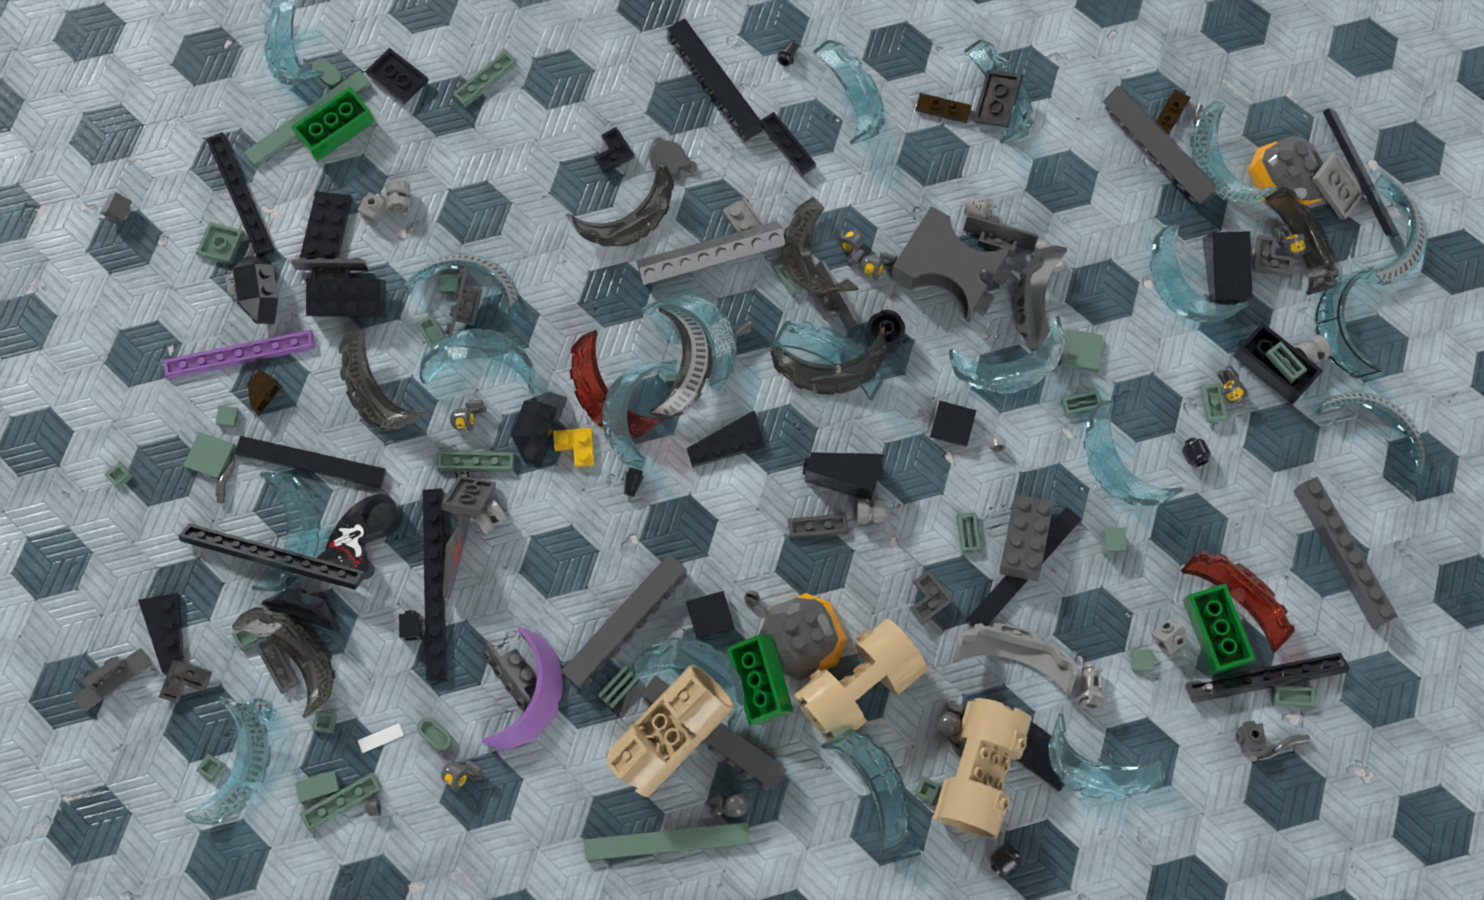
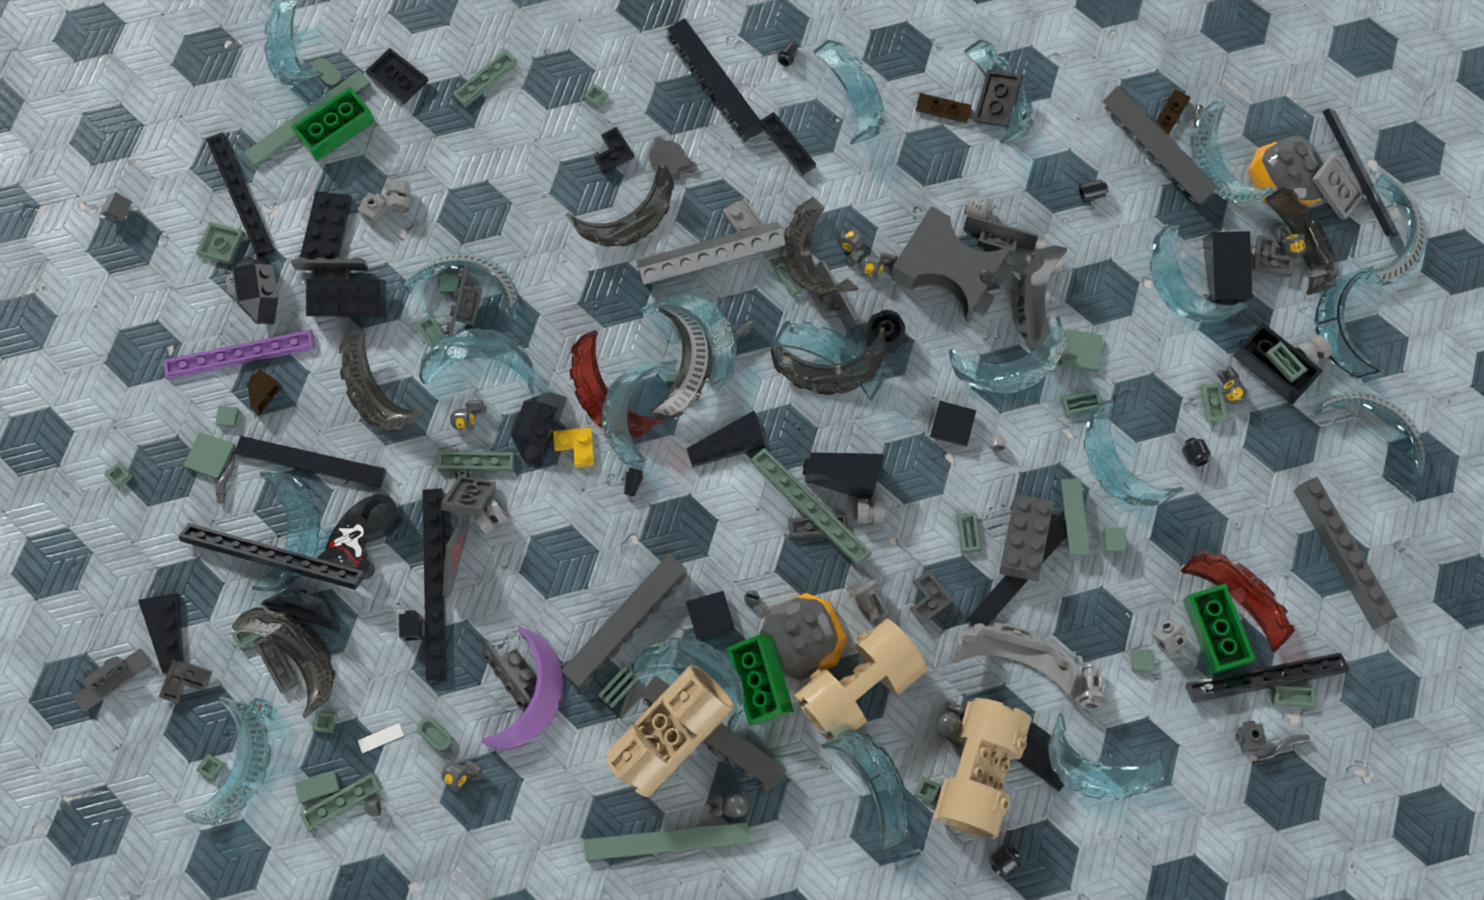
(595, 96): none -> sand green tile
(811, 507): none -> sand green tile
(863, 590): none -> light grey piece
(1074, 517): none -> sand green tile
(1093, 190): none -> black brick

